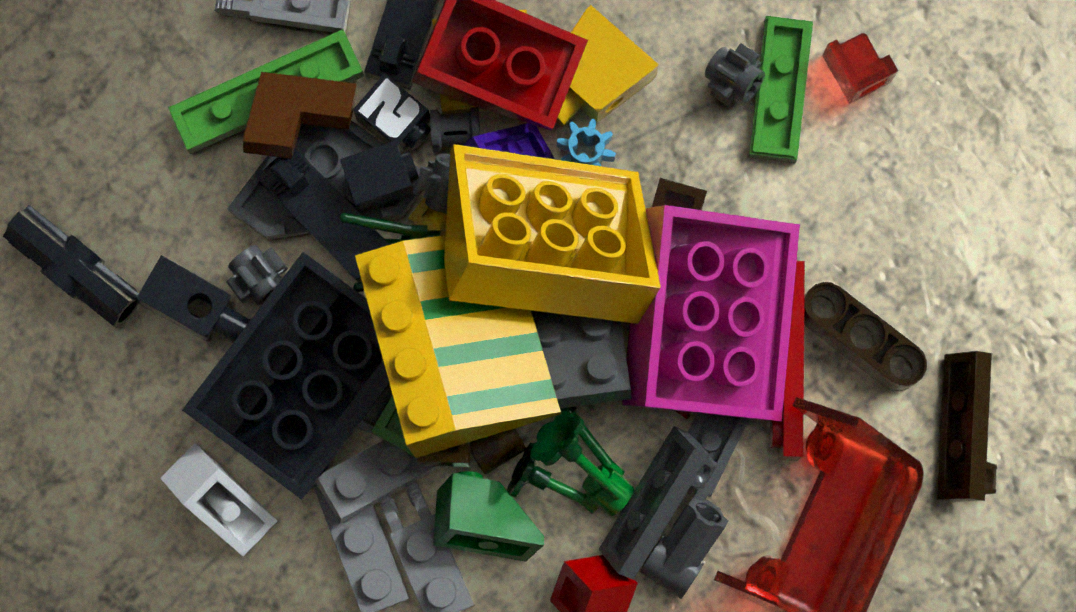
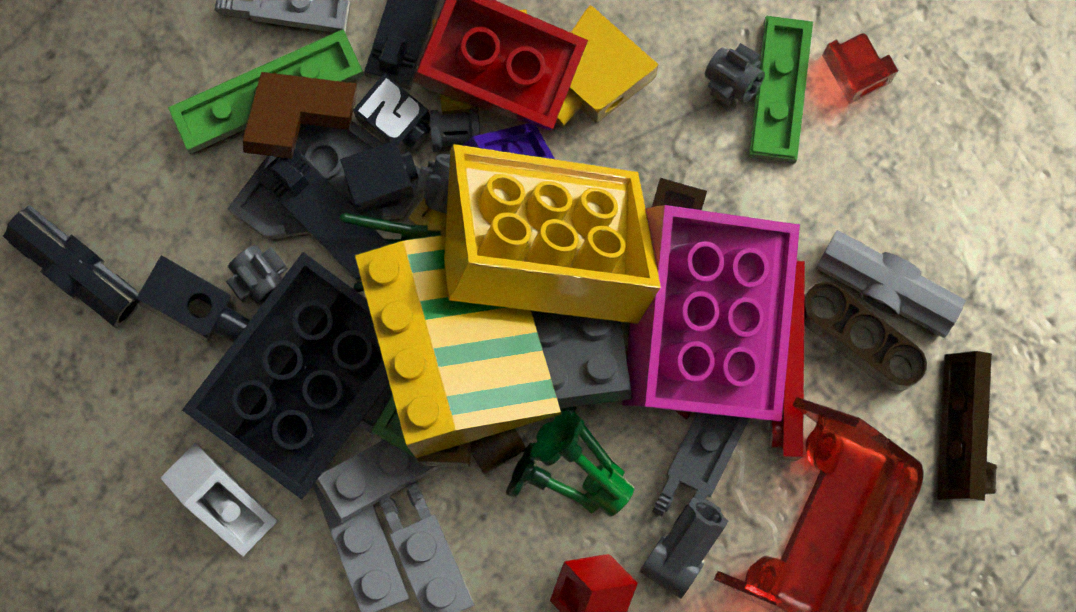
(483, 519): green slope -> none
(589, 137): medium azure gear -> none
(672, 472): dark grey hinge -> none
(891, 284): none -> light grey piece

